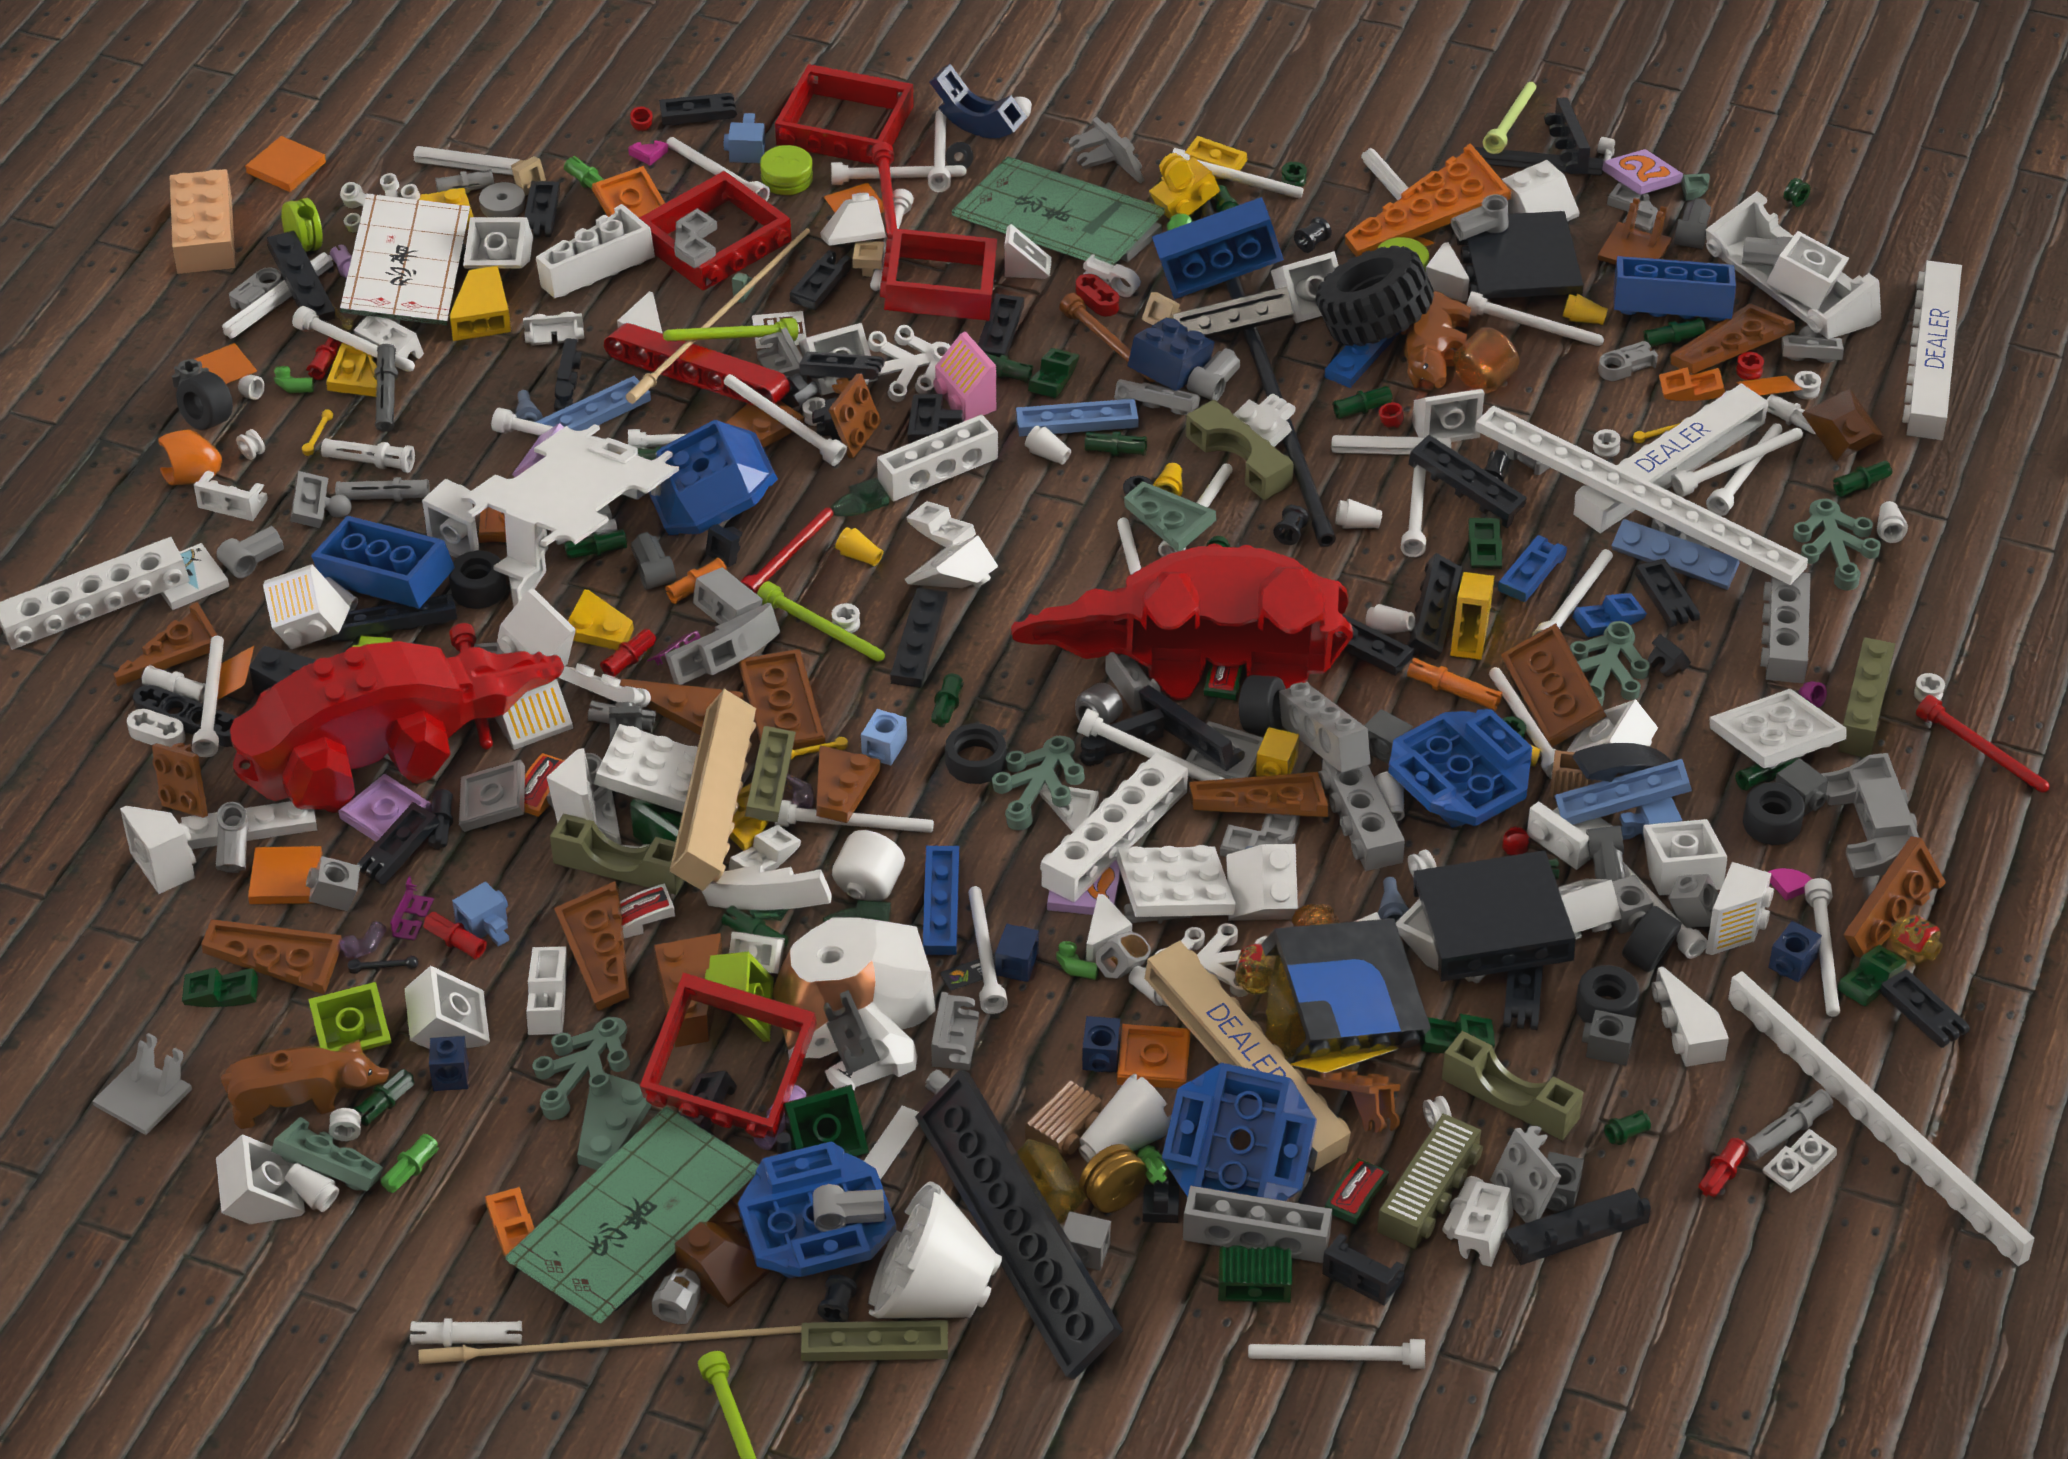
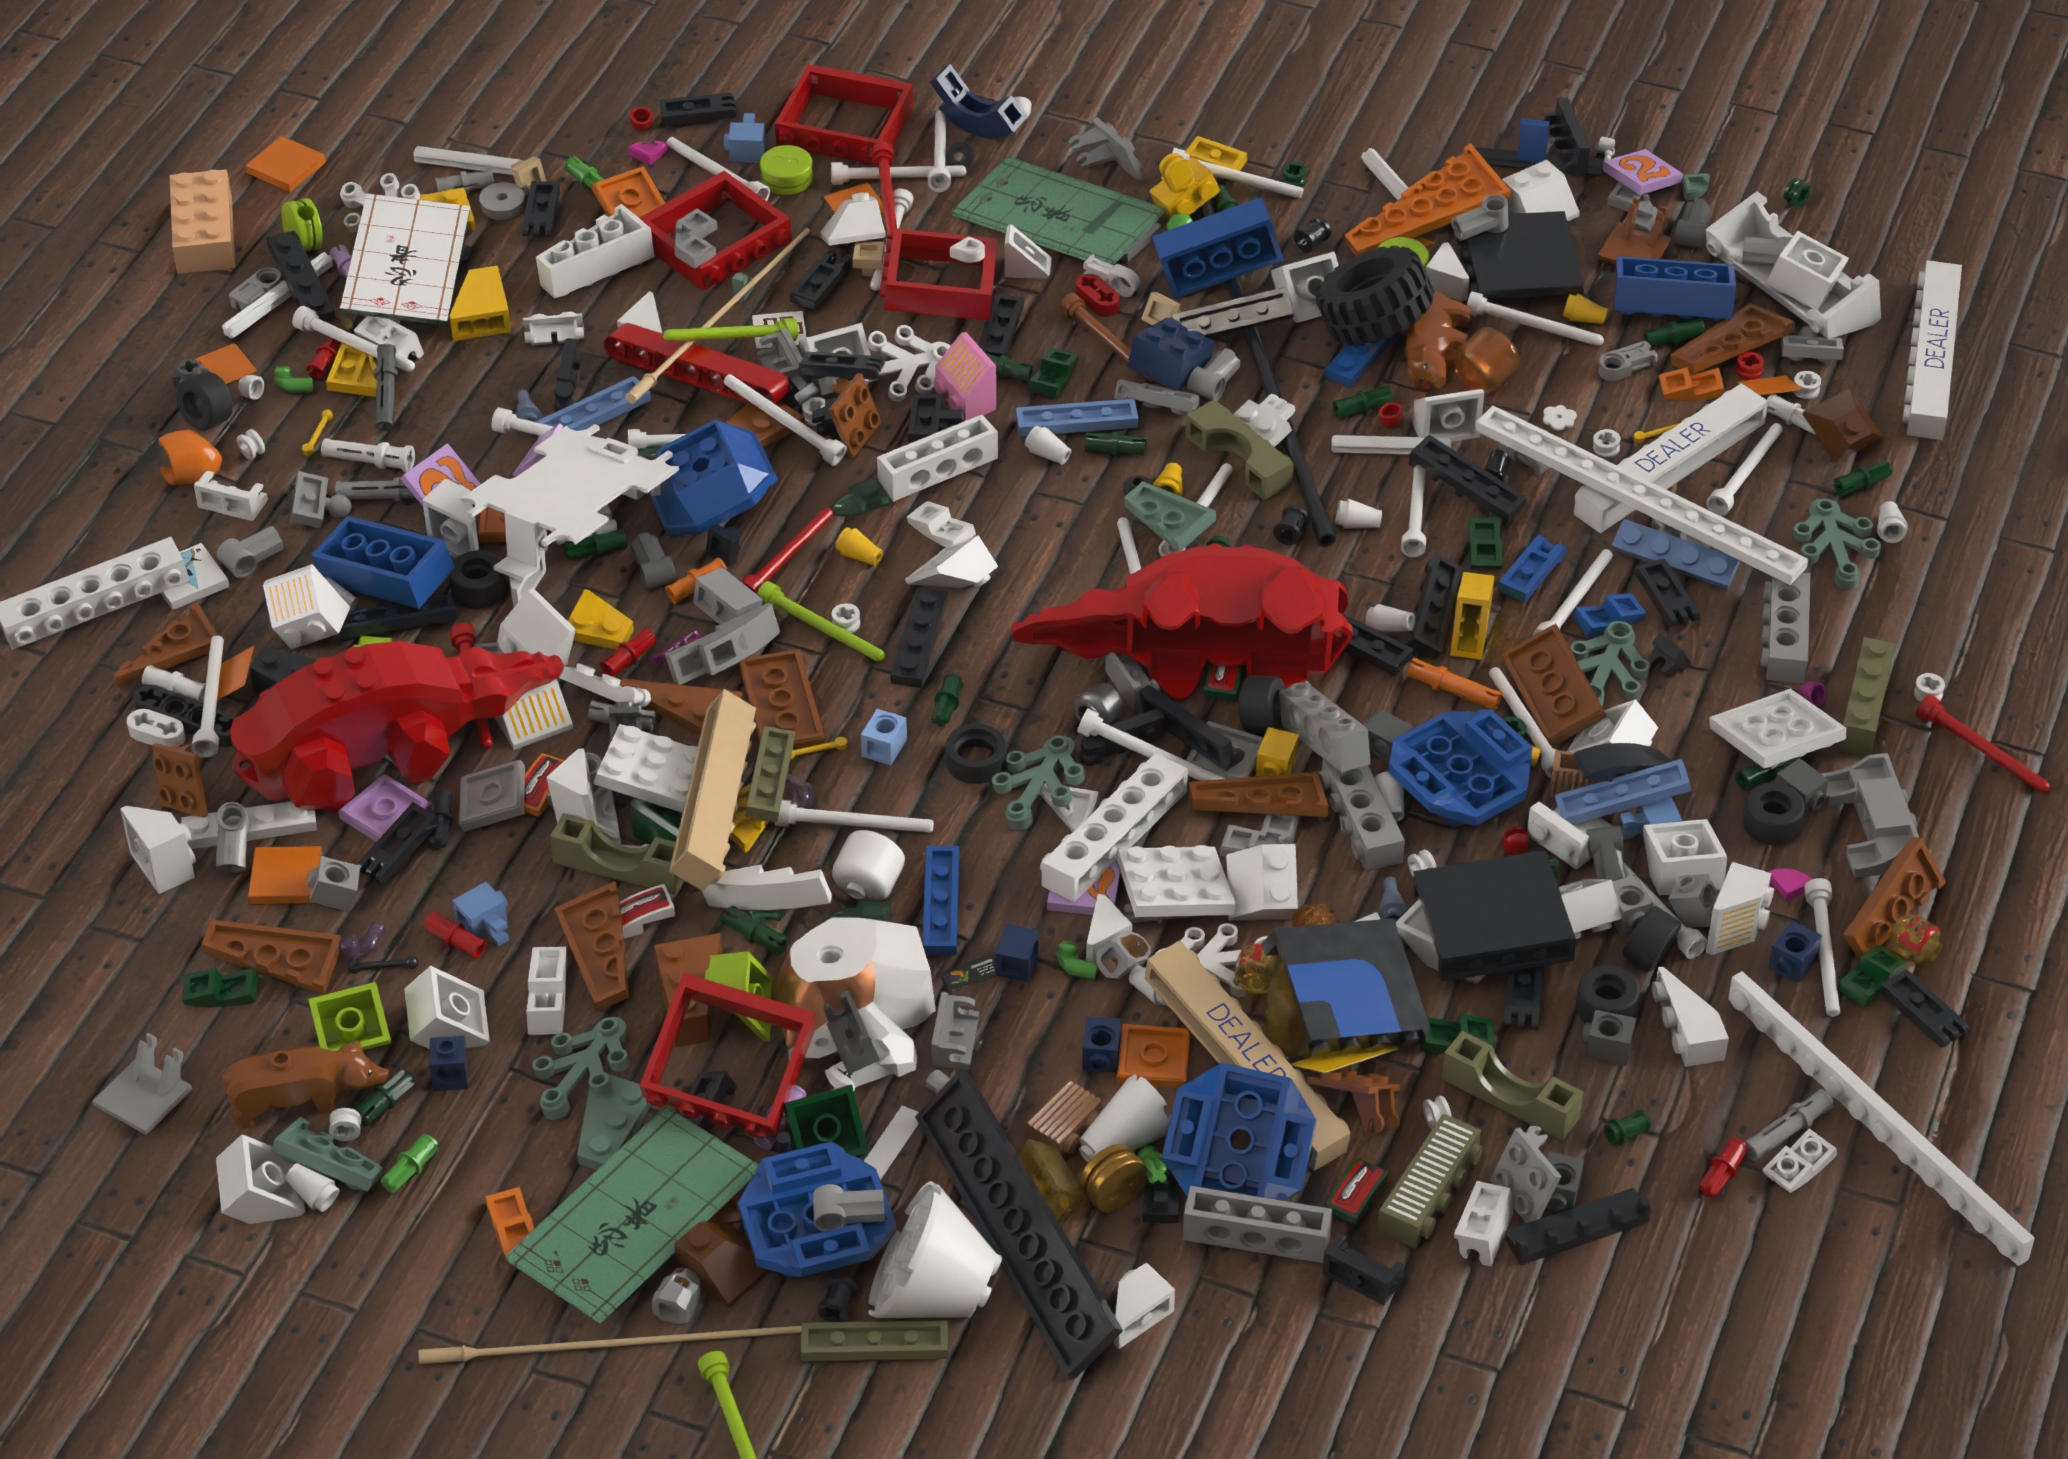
(415, 909): magenta piece -> none
(436, 468): none -> tile
(465, 1332): white pin -> none
(498, 242): white slope -> none
(764, 949): white slope -> none
(769, 849): white slope -> none
(843, 782): dark orange wing -> none
(968, 250): none -> white tile
(992, 996): white piece -> none
(1089, 1238): light grey brick -> none
(1142, 1302): none -> white slope
(1255, 1274): dark green brick -> none
(1409, 1353): white piece -> none
(1458, 1205): white axle -> none
(1496, 139): yellowish green piece -> none
(1533, 140): none -> blue slope
(1559, 417): none -> white plant
(1686, 482): white piece -> none

